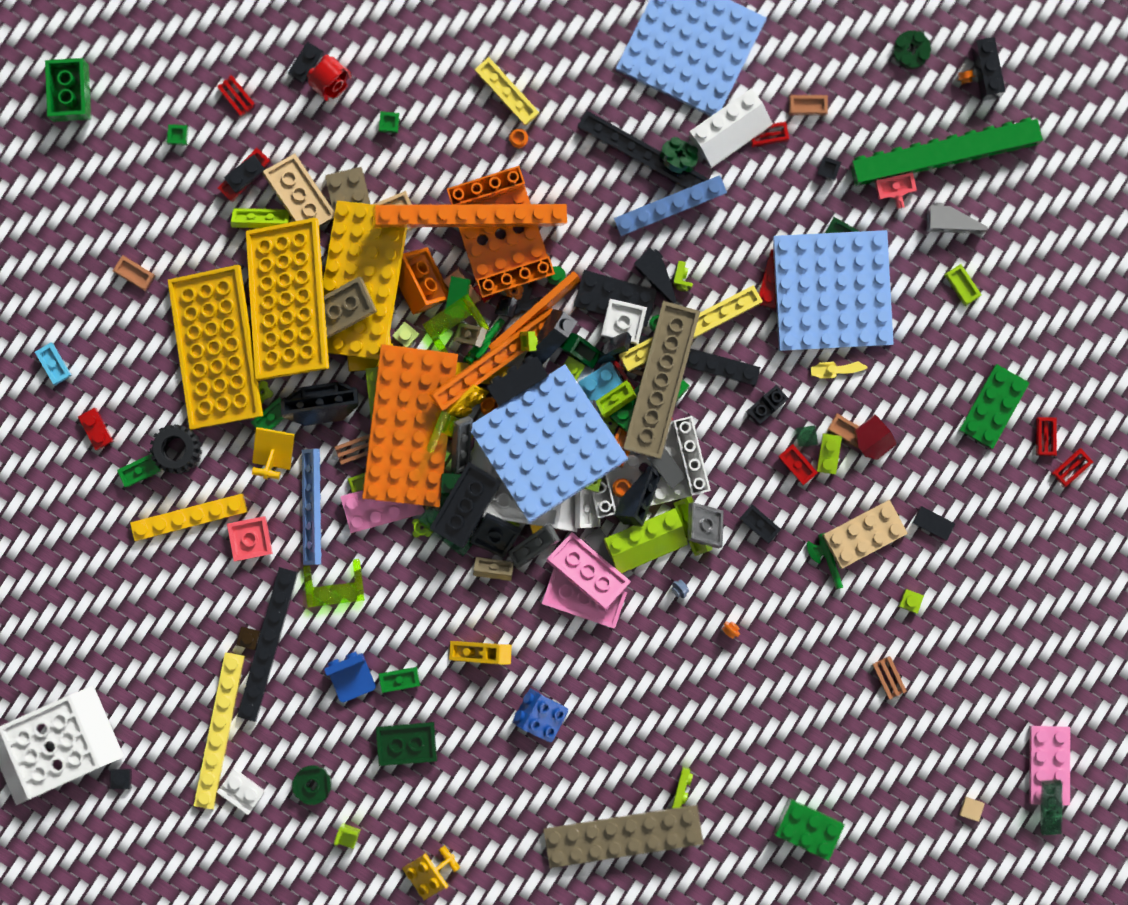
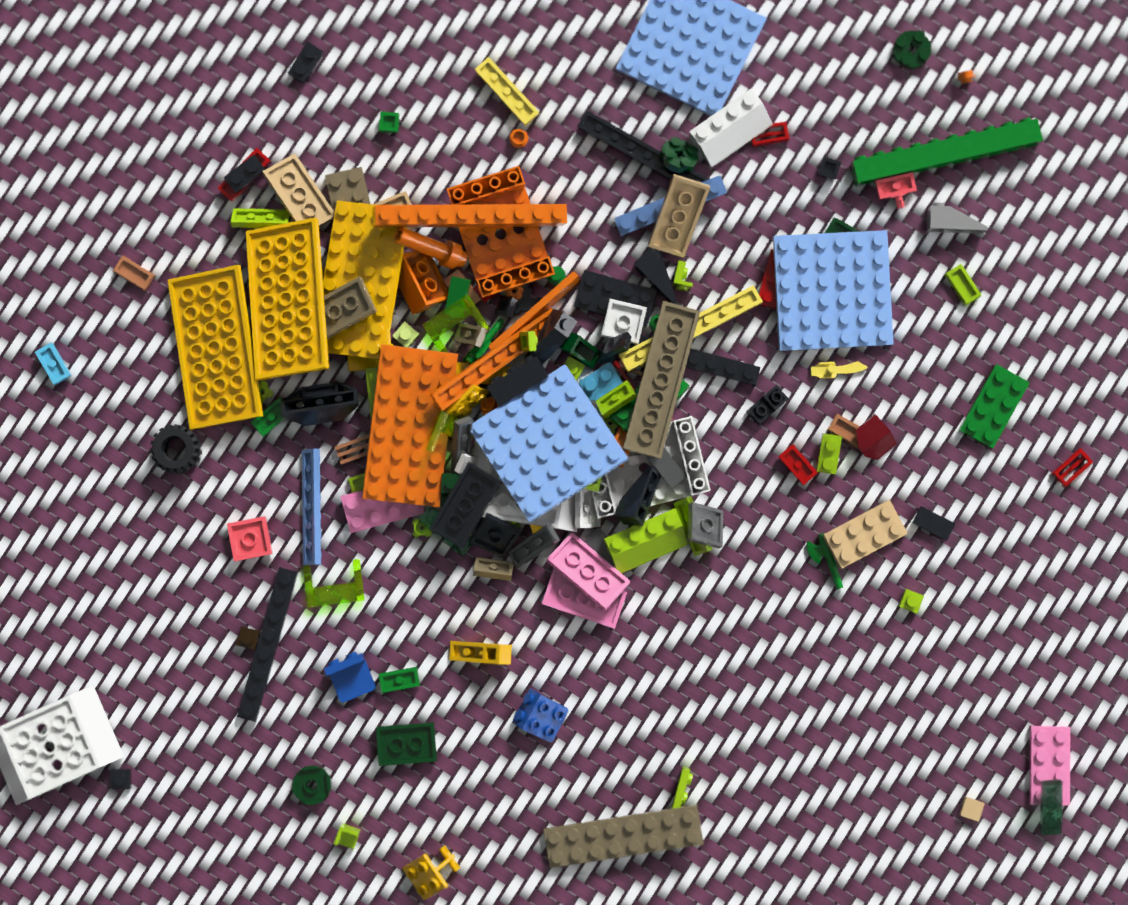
(68, 89): green brick -> none
(95, 429): red plate -> none
(138, 471): green plate -> none
(177, 135): green plate -> none
(188, 517): yellow plate -> none
(219, 730): light yellow plate -> none
(226, 83): red tile -> none
(241, 791): white plate -> none
(272, 450): yellow plate -> none
(328, 78): red brick -> none
(448, 253): none -> orange piece
(463, 461): none -> white tile
(620, 487): orange plate -> none
(678, 215): none -> tan plate
(680, 589): sand blue plate -> none
(731, 629): orange plate -> none
(760, 524): black plate -> none
(806, 436): clear green plate -> none
(808, 104): nougat tile -> none
(808, 829): green brick -> none
(896, 692): nougat tile -> none
(988, 68): black brick -> none
(1053, 420): red tile -> none

